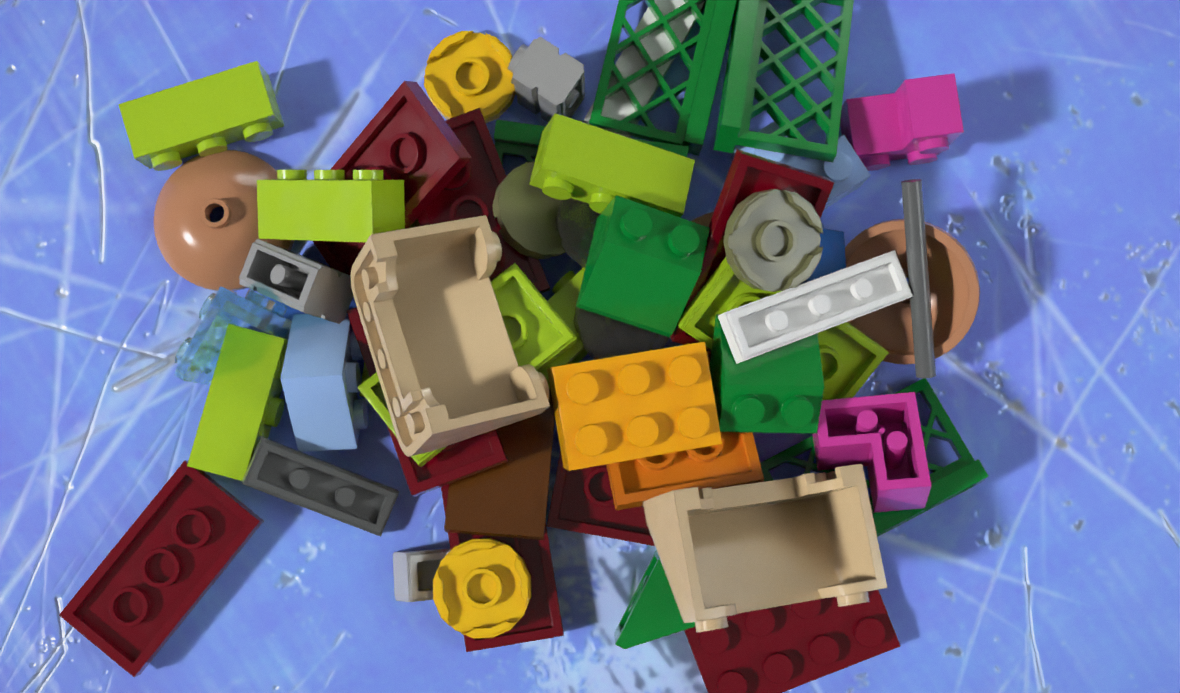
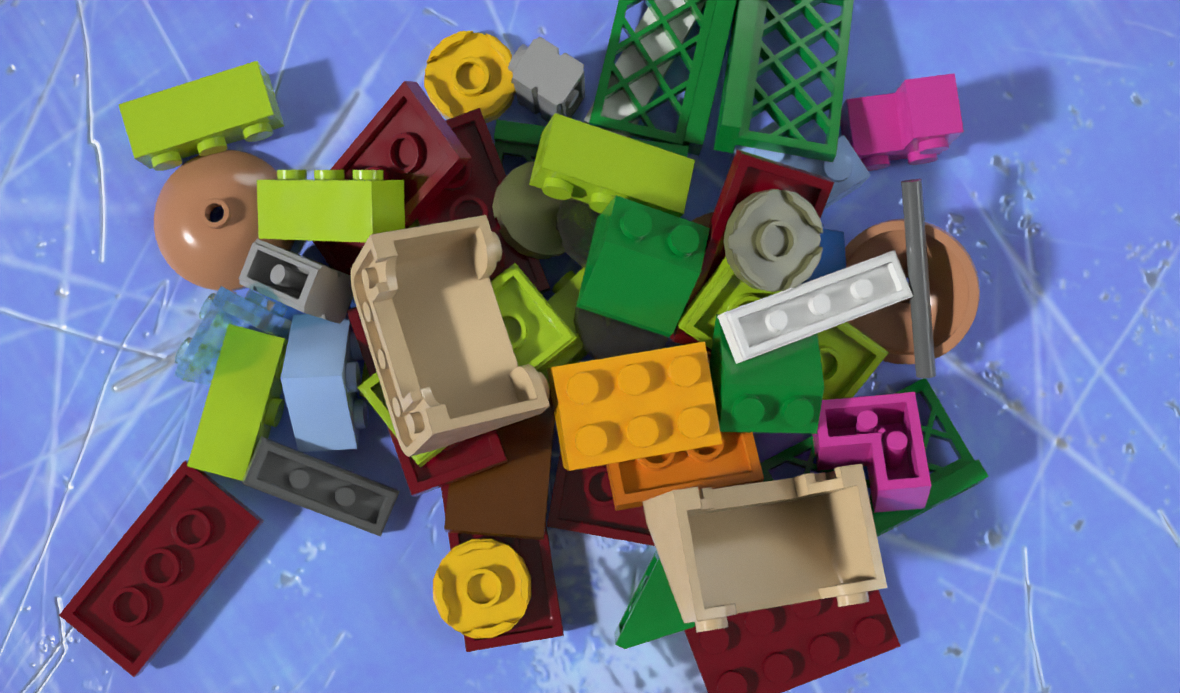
(415, 573): light grey slope -> none

